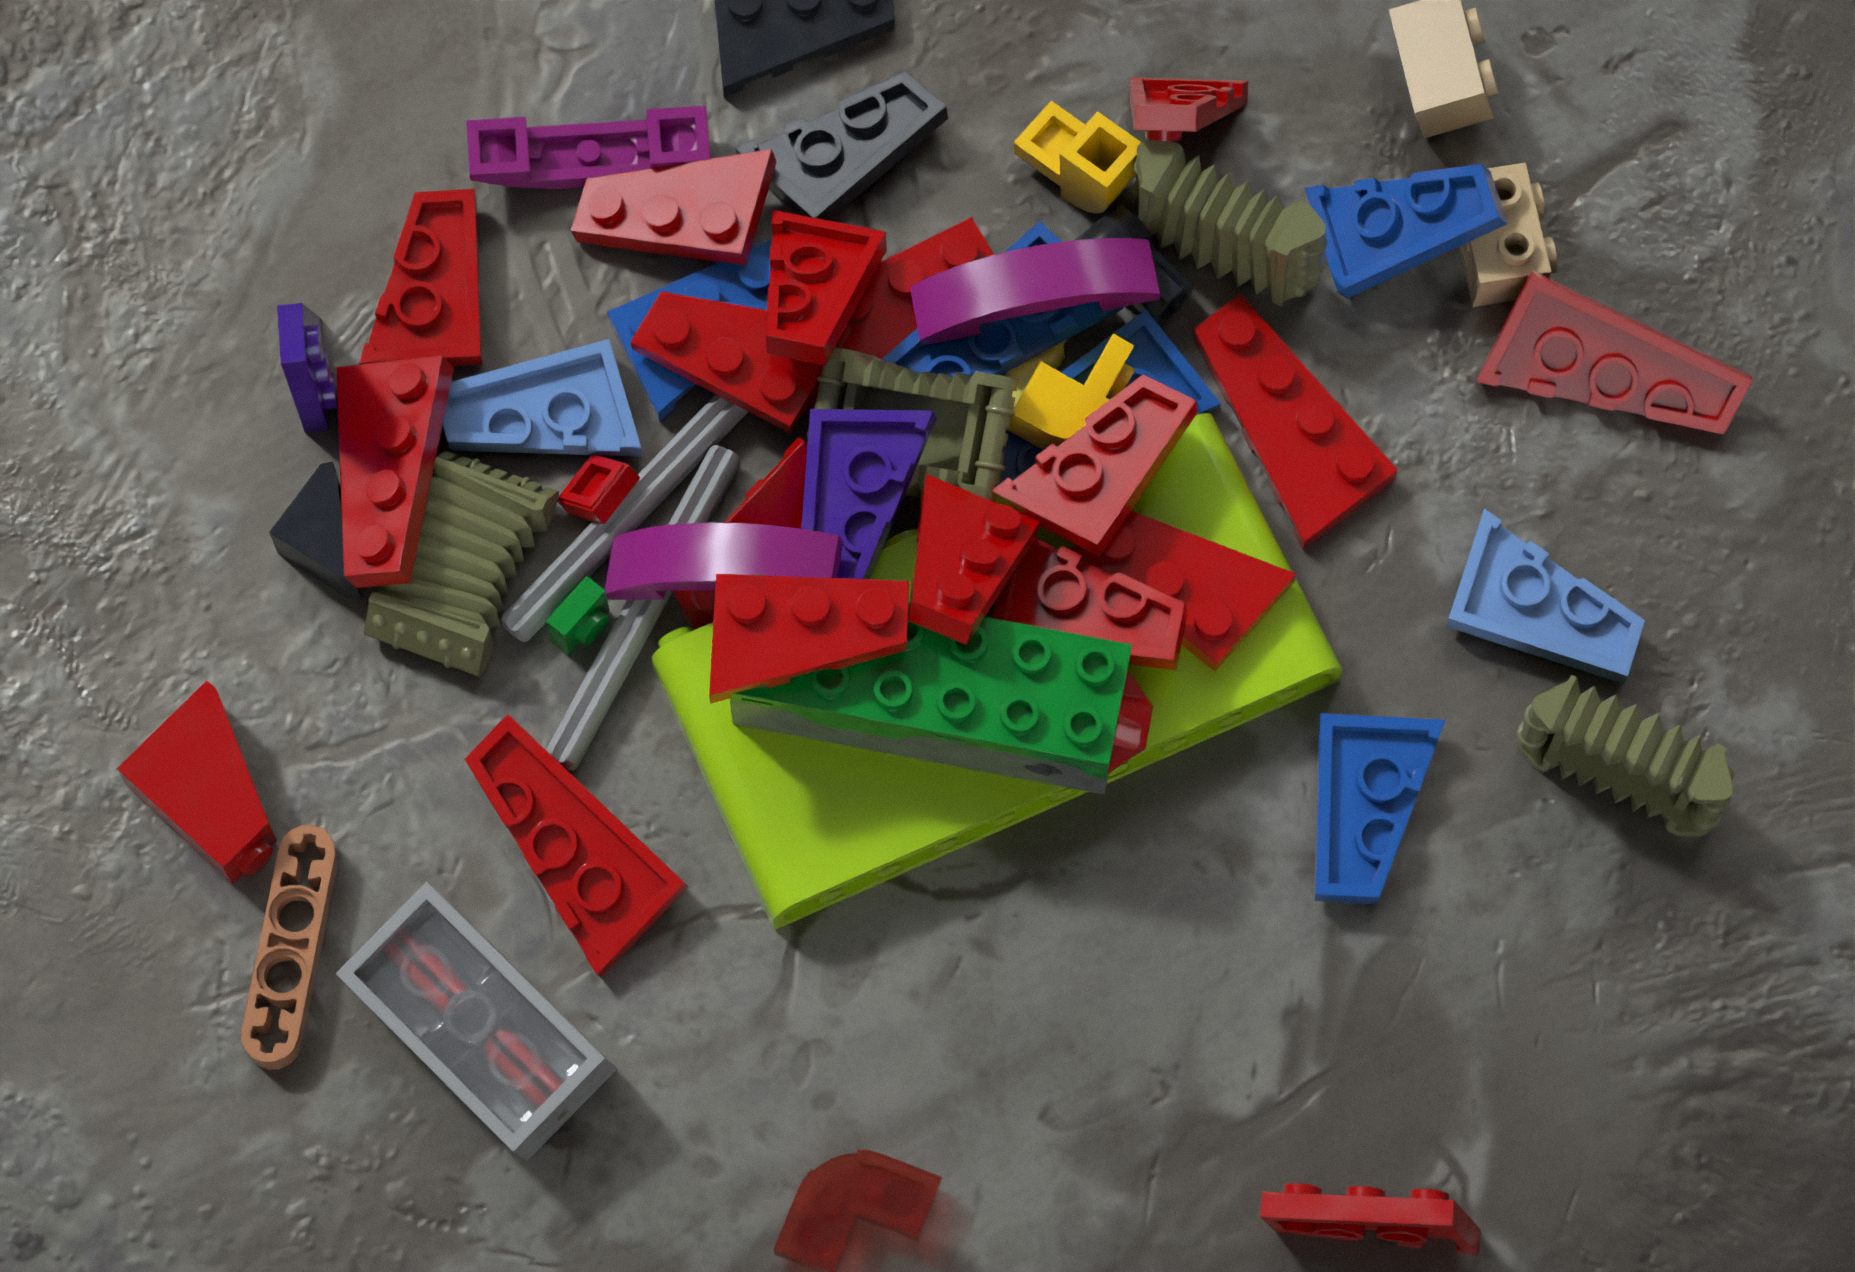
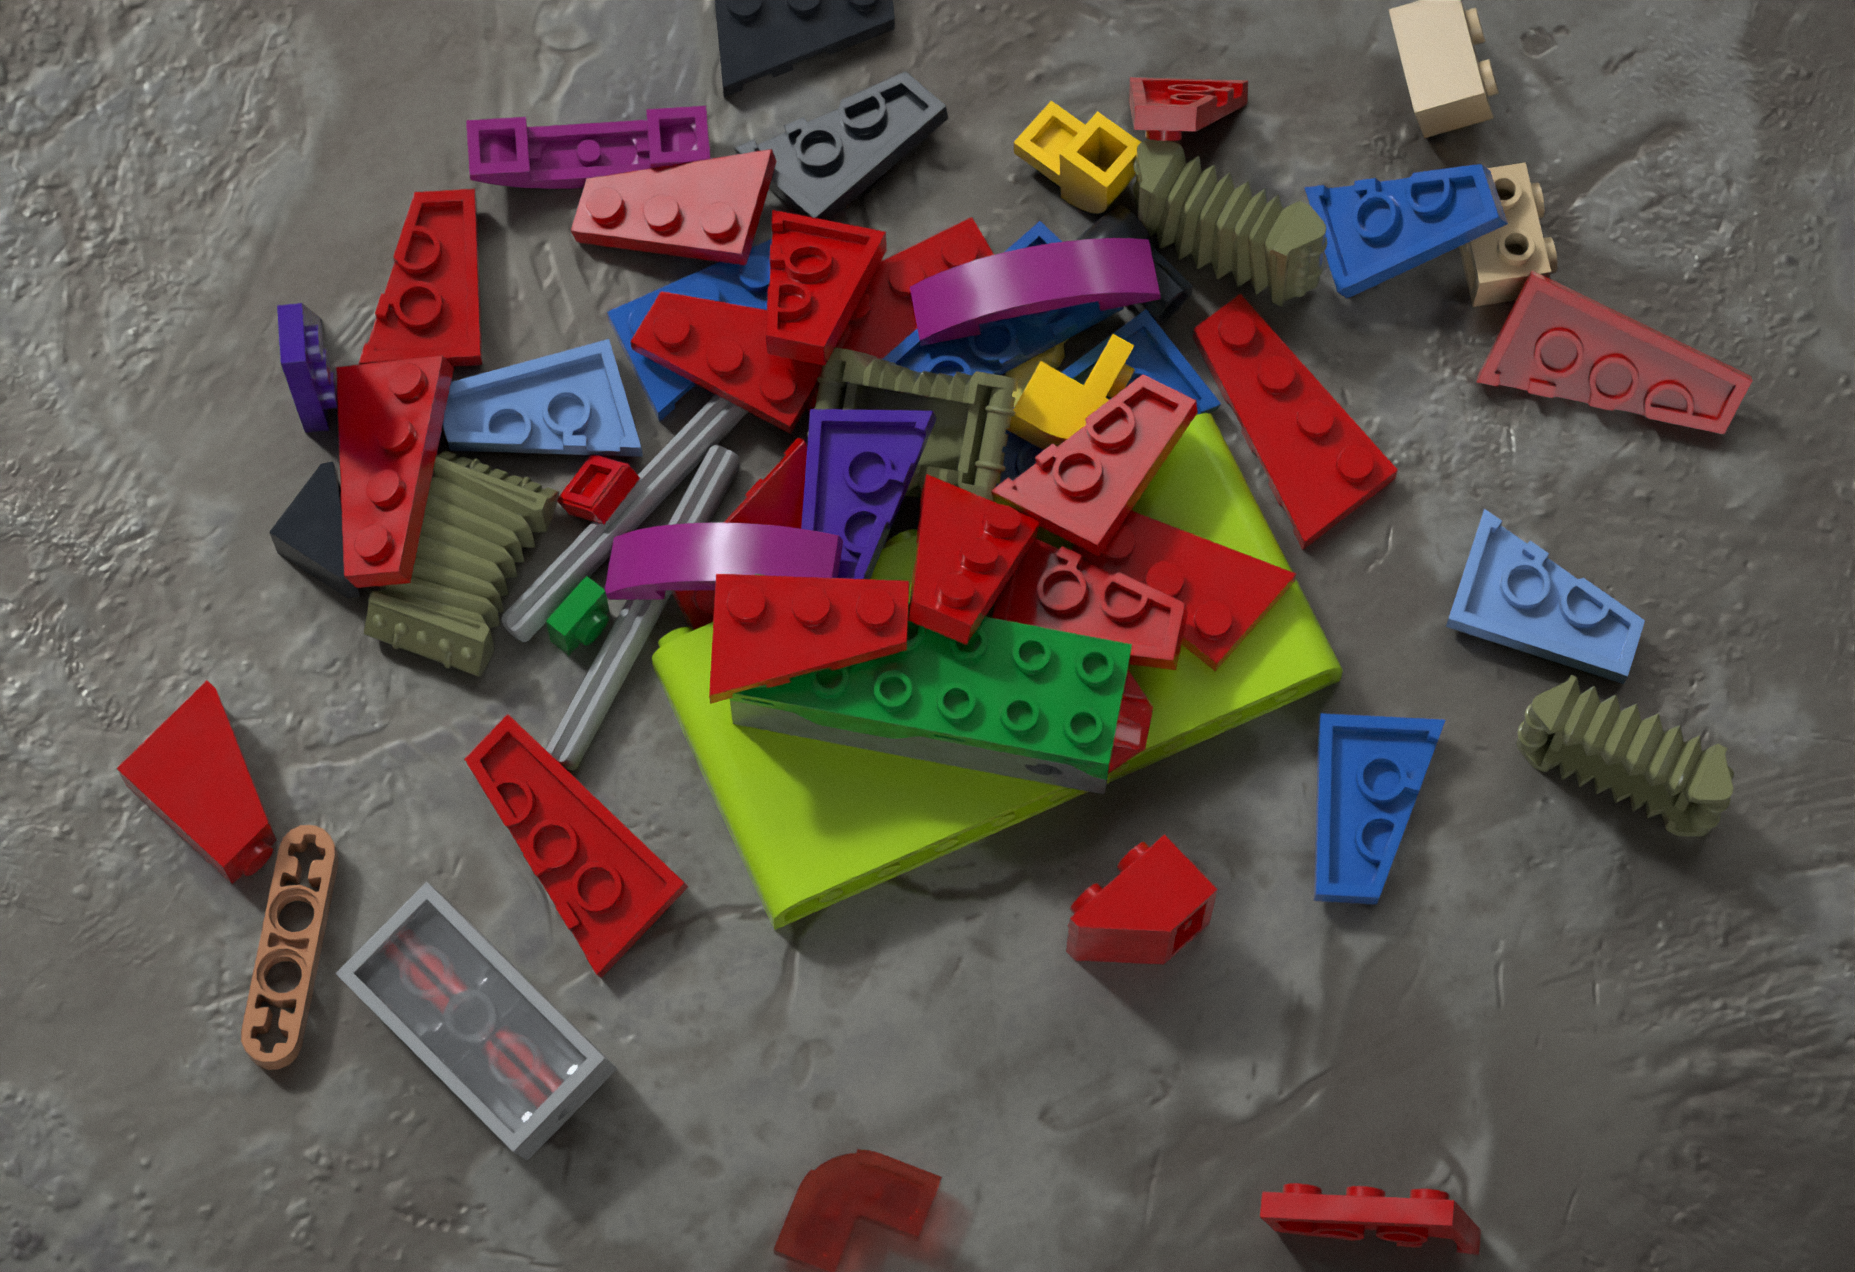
(1144, 911): none -> red slope

